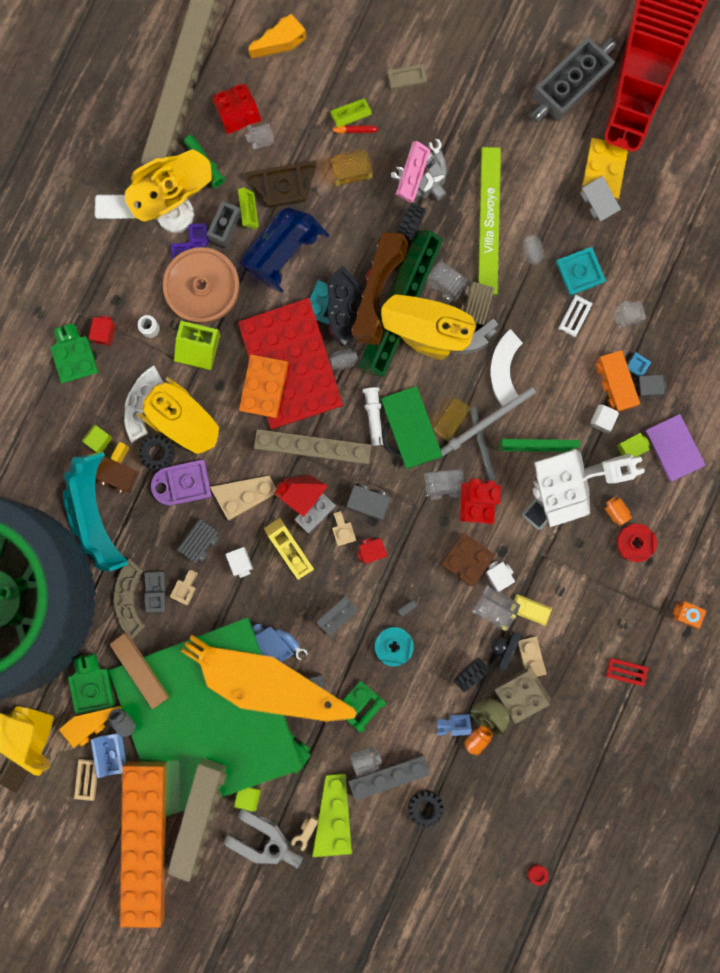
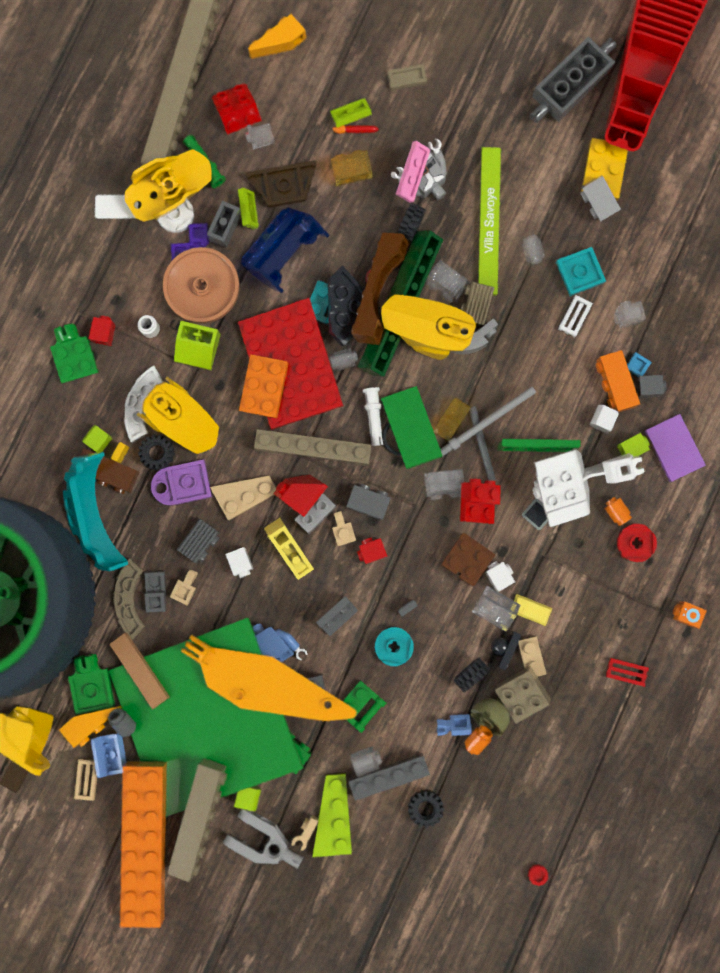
(500, 368): white tile -> none

